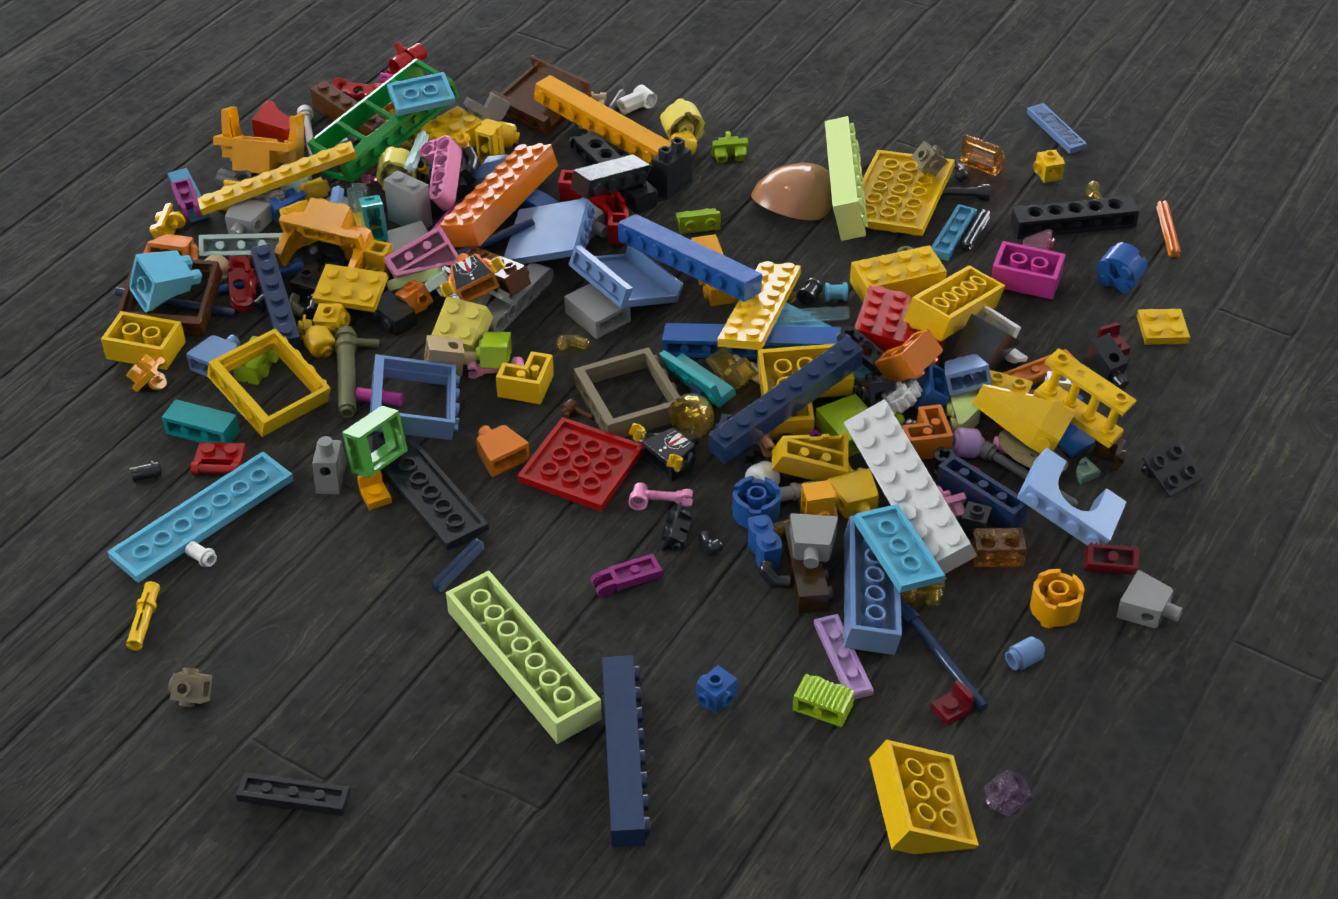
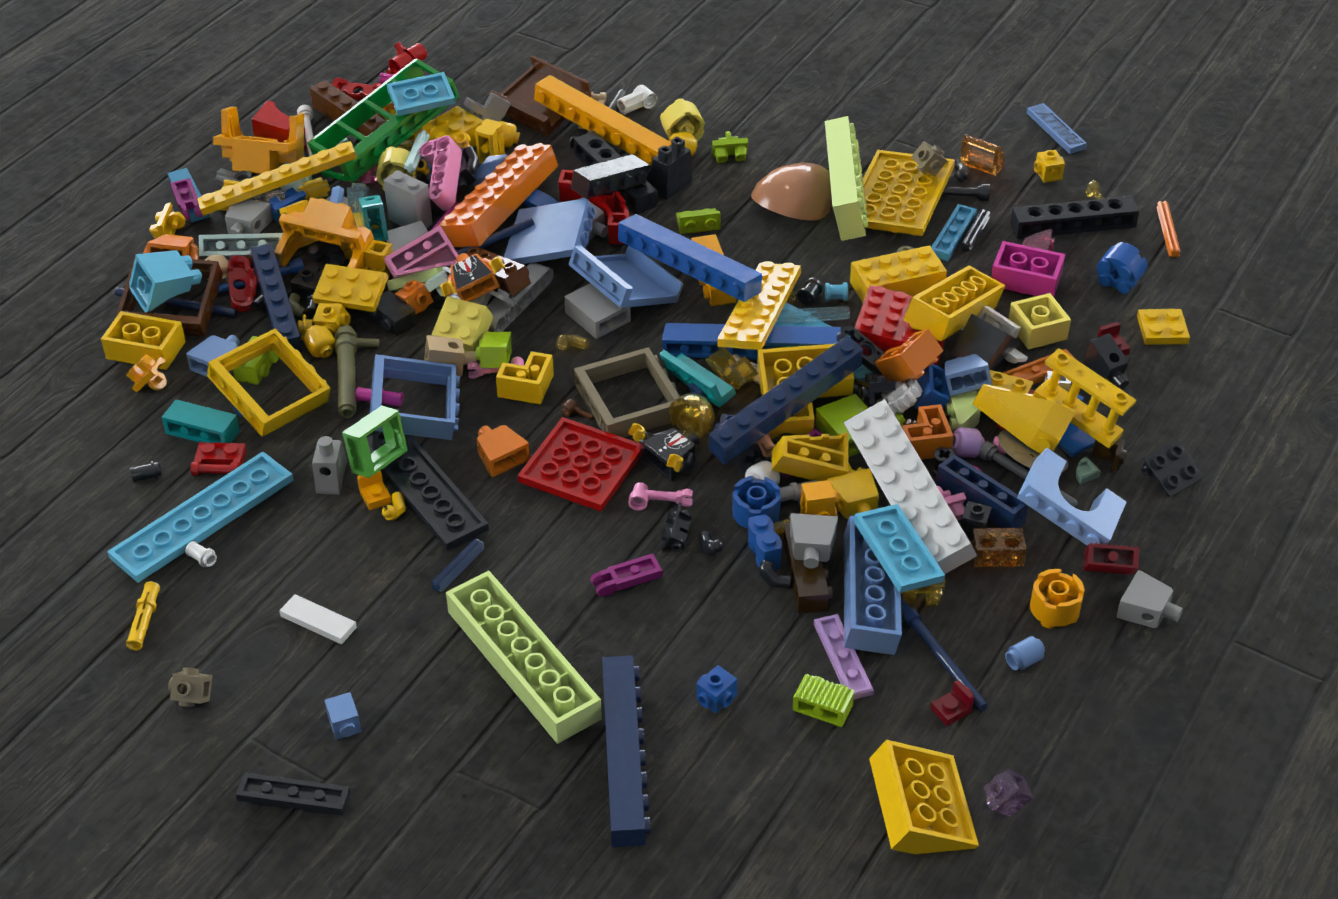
(318, 619): none -> white tile
(343, 716): none -> medium blue brick
(397, 509): none -> yellow arm
(1040, 320): none -> light yellow brick

